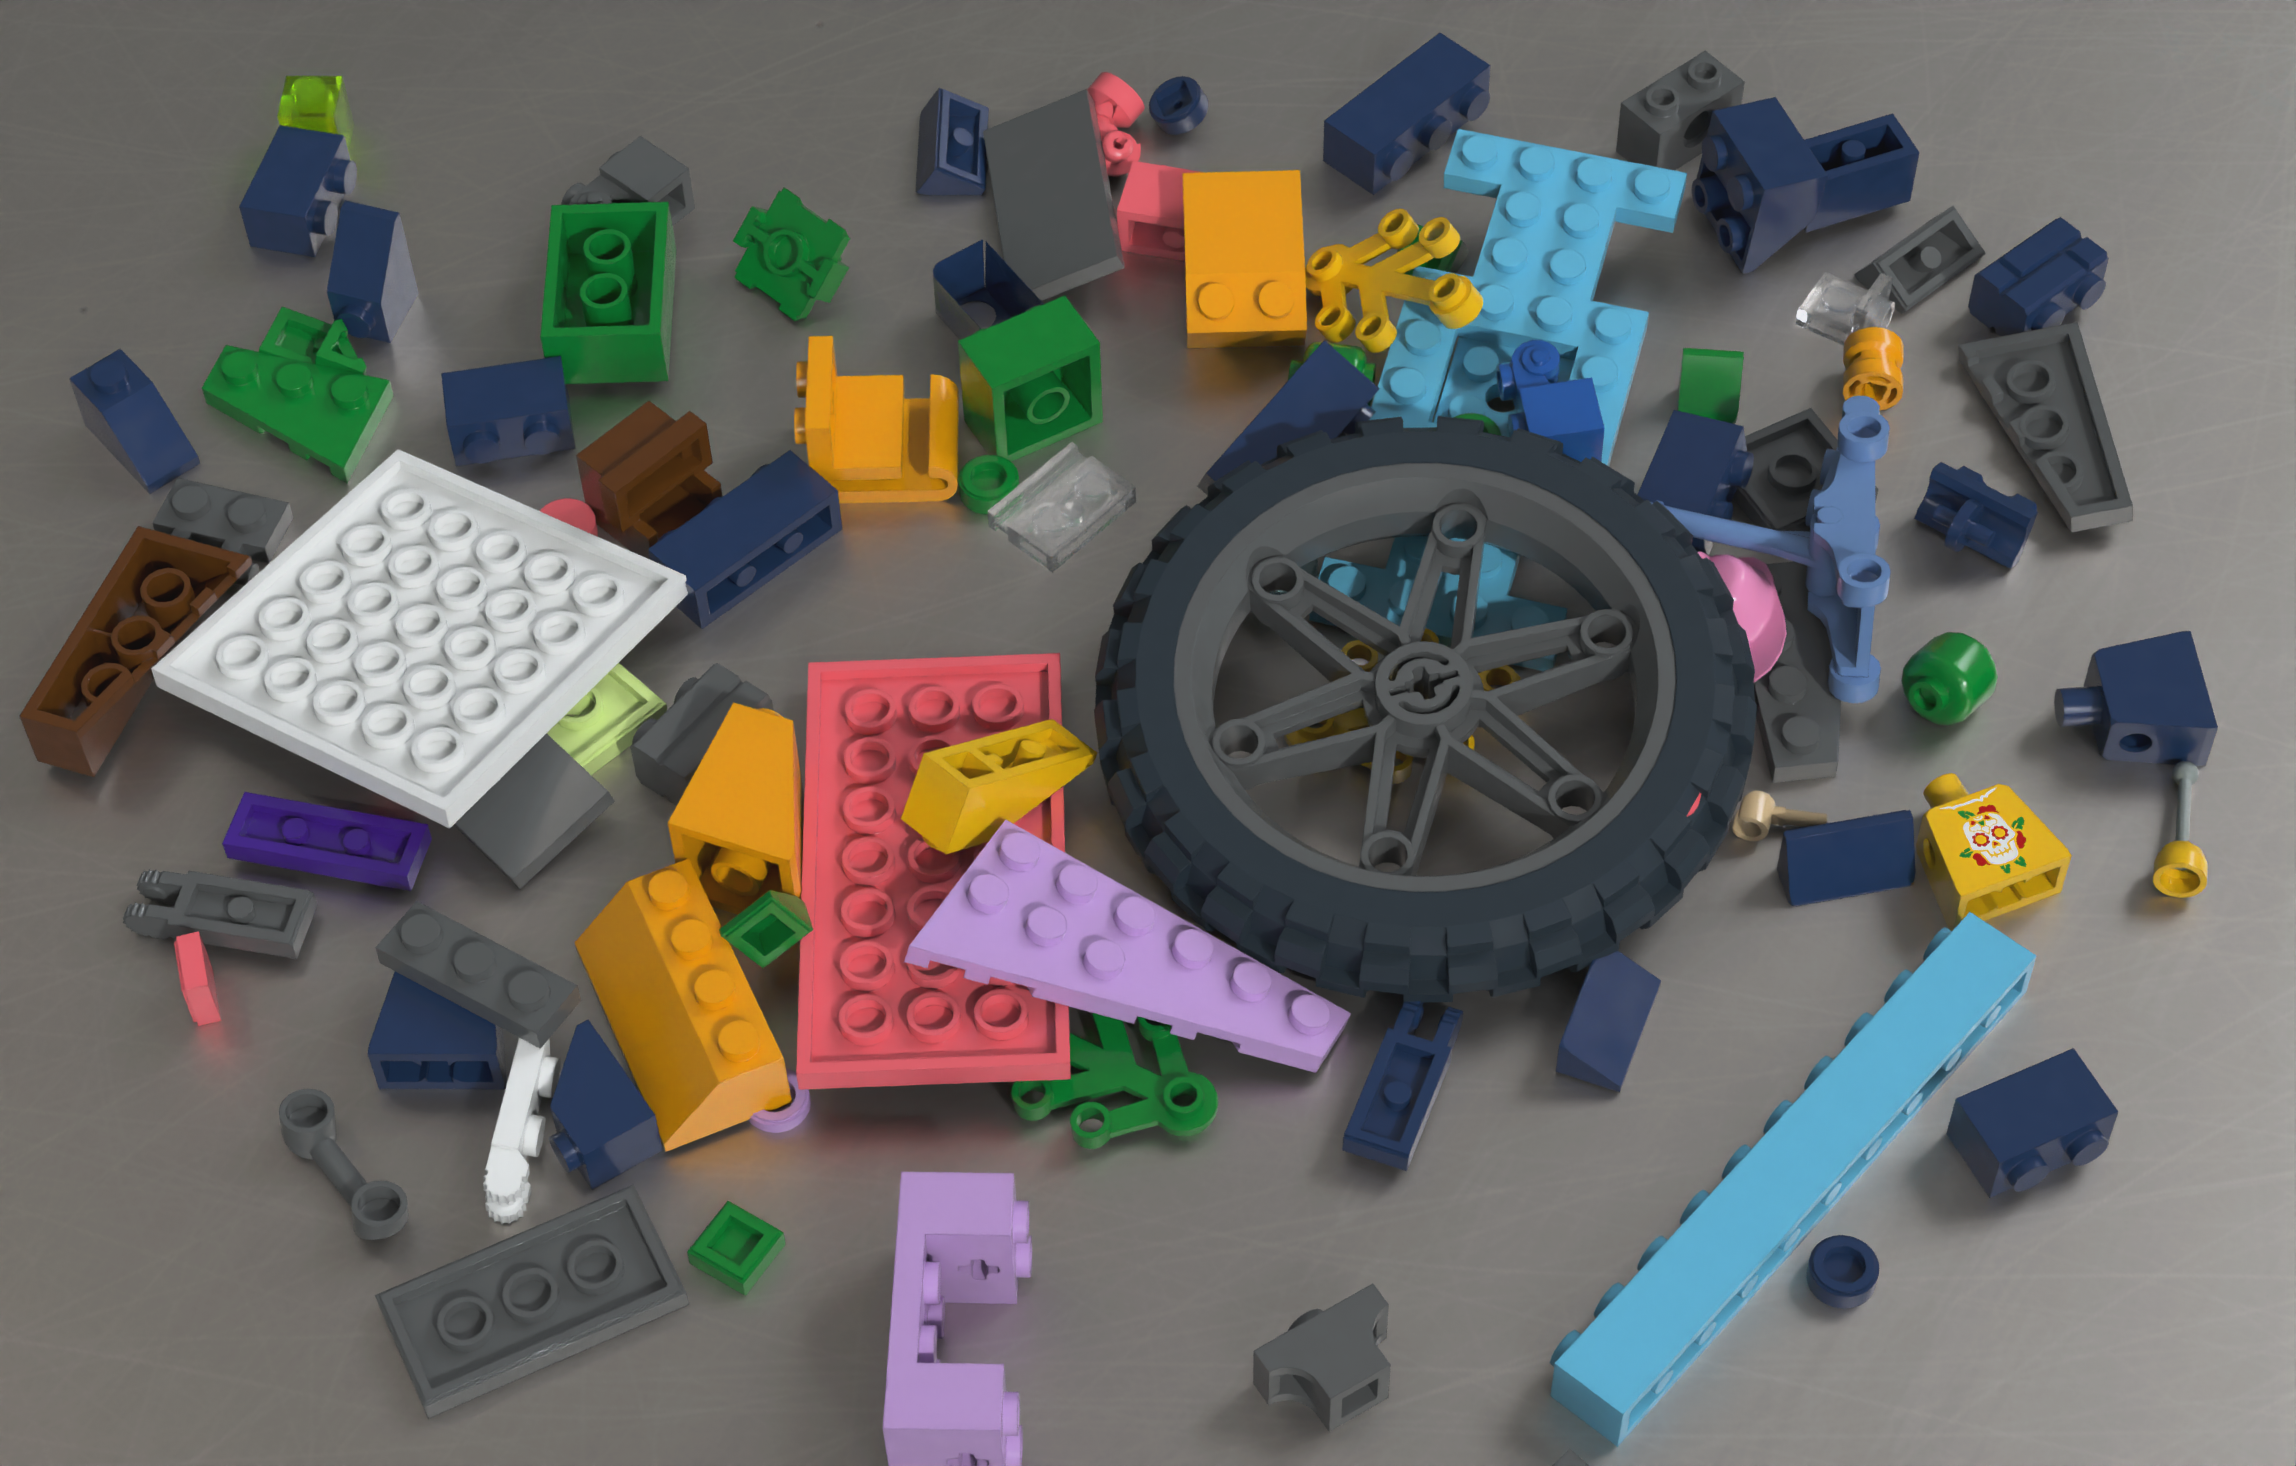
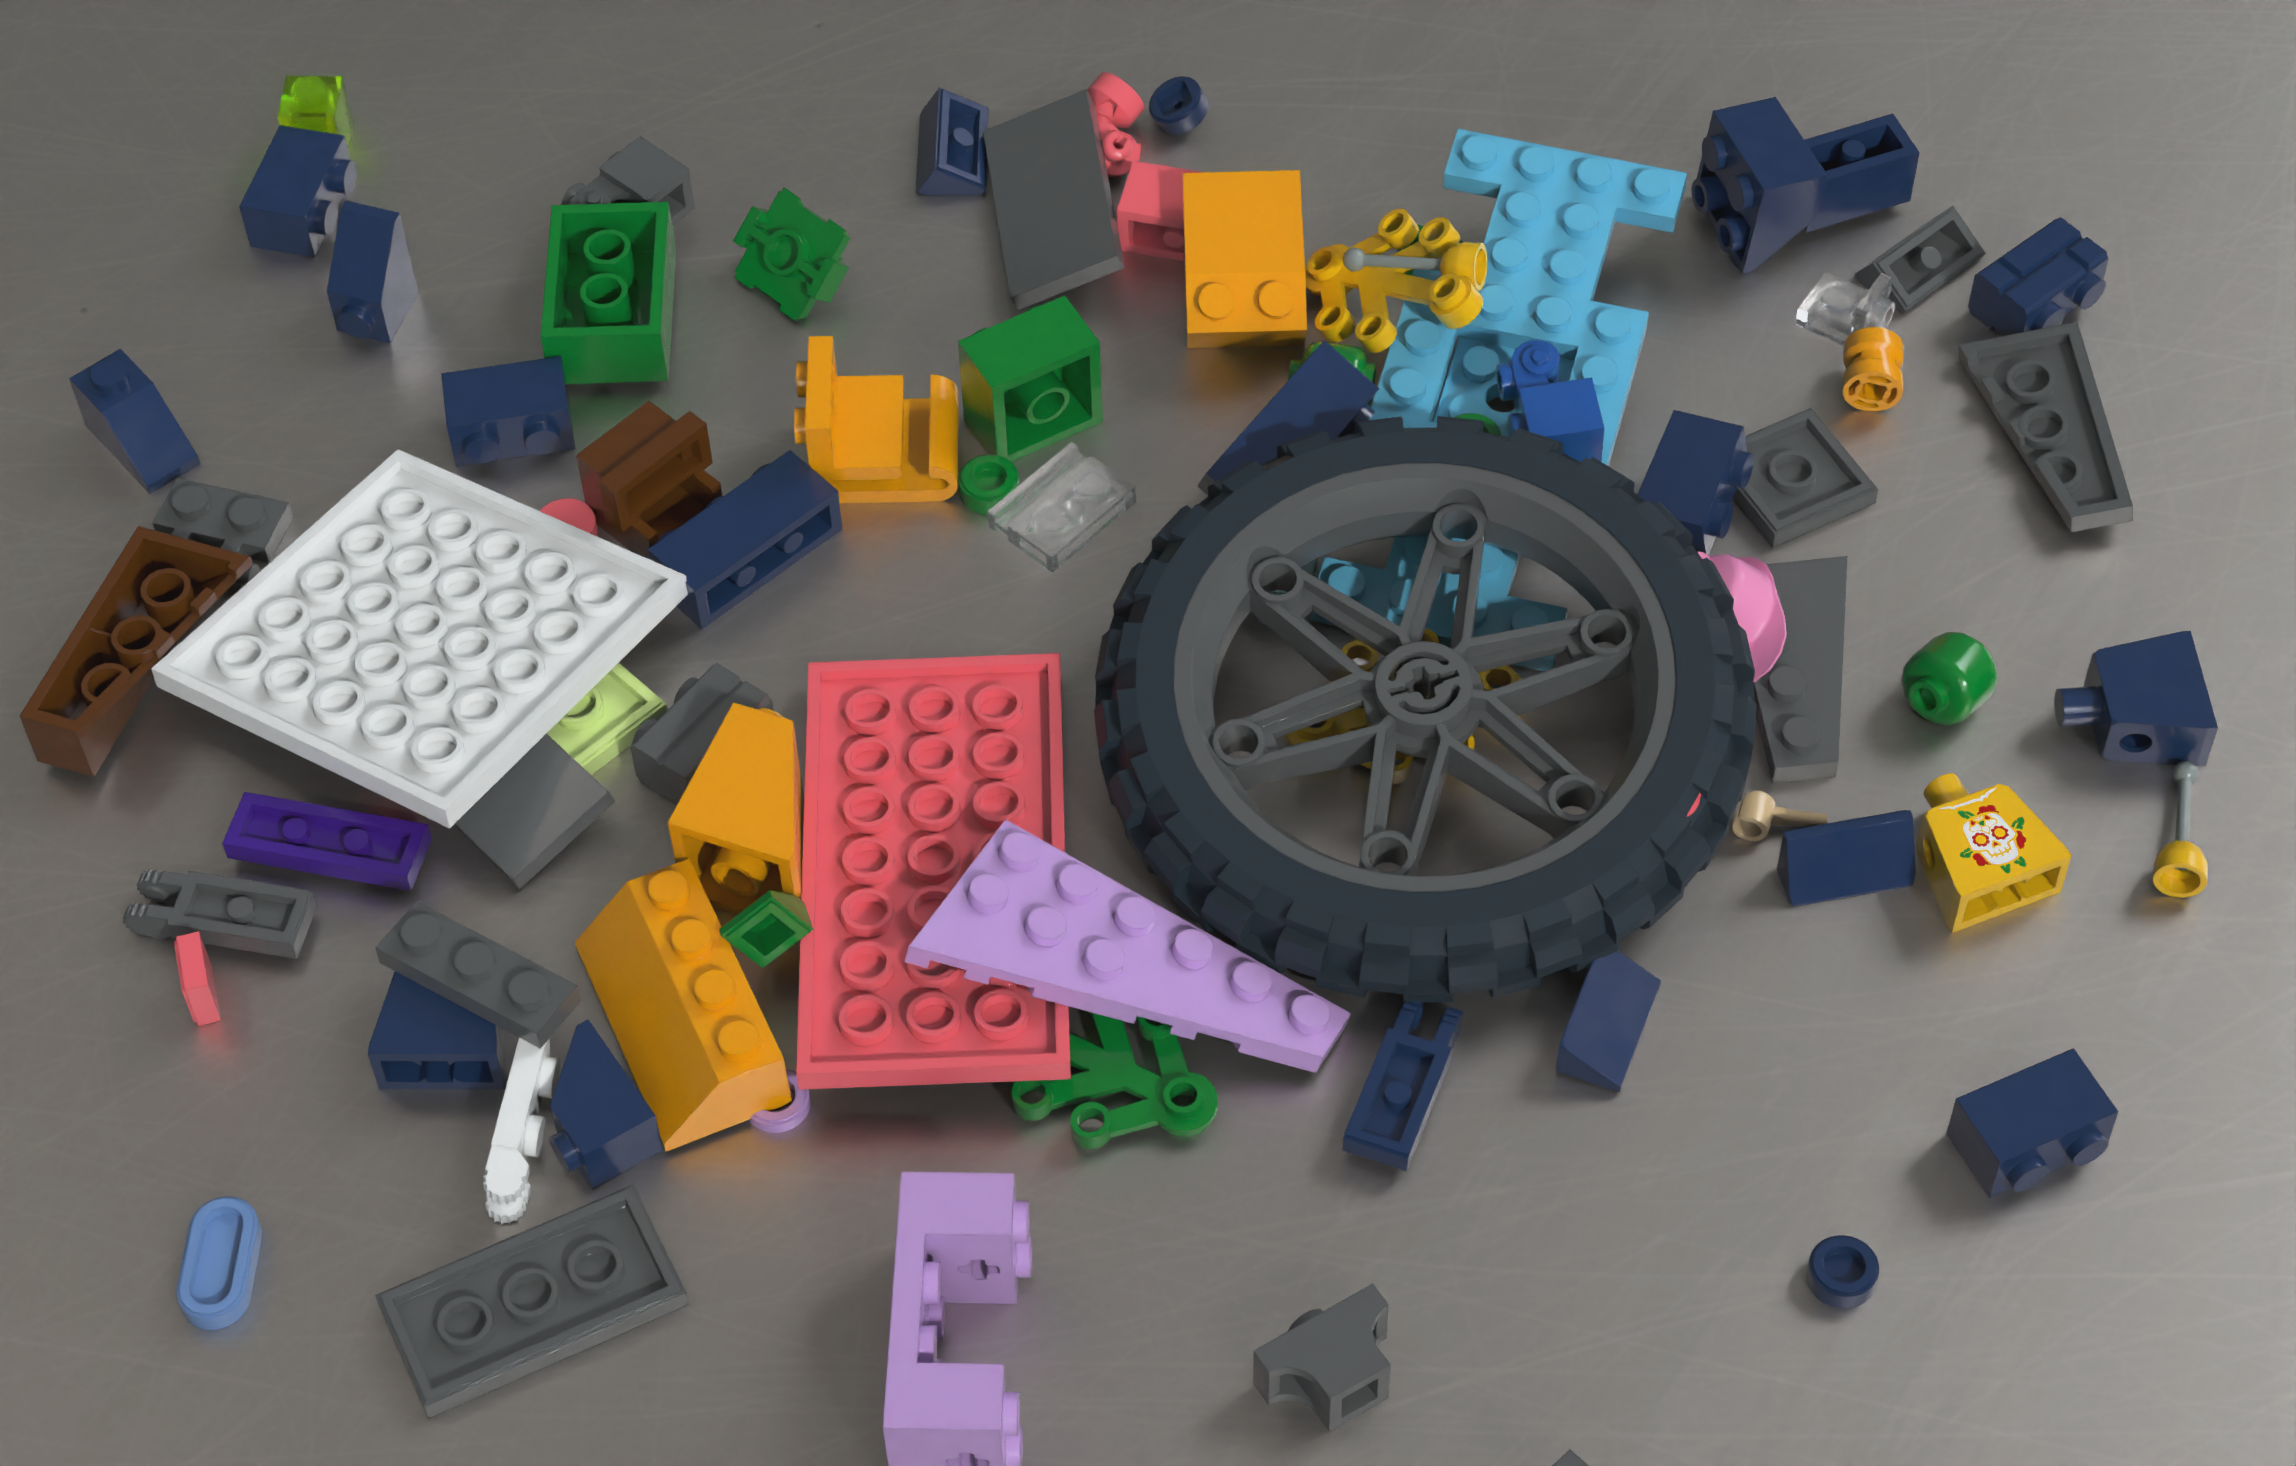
(219, 1263): none -> medium blue tile
(305, 404): green wing -> none
(310, 1132): dark grey bar -> none
(311, 341): green slope -> none
(736, 1248): green tile -> none
(962, 280): dark blue piece -> none
(977, 784): yellow slope -> none
(1406, 113): dark blue brick -> none
(1463, 259): none -> hinge
(1672, 115): dark grey brick -> none
(1710, 383): green slope -> none
(1789, 1179): medium azure brick -> none
(1839, 550): medium blue piece -> none
(1976, 514): dark blue hips -> none

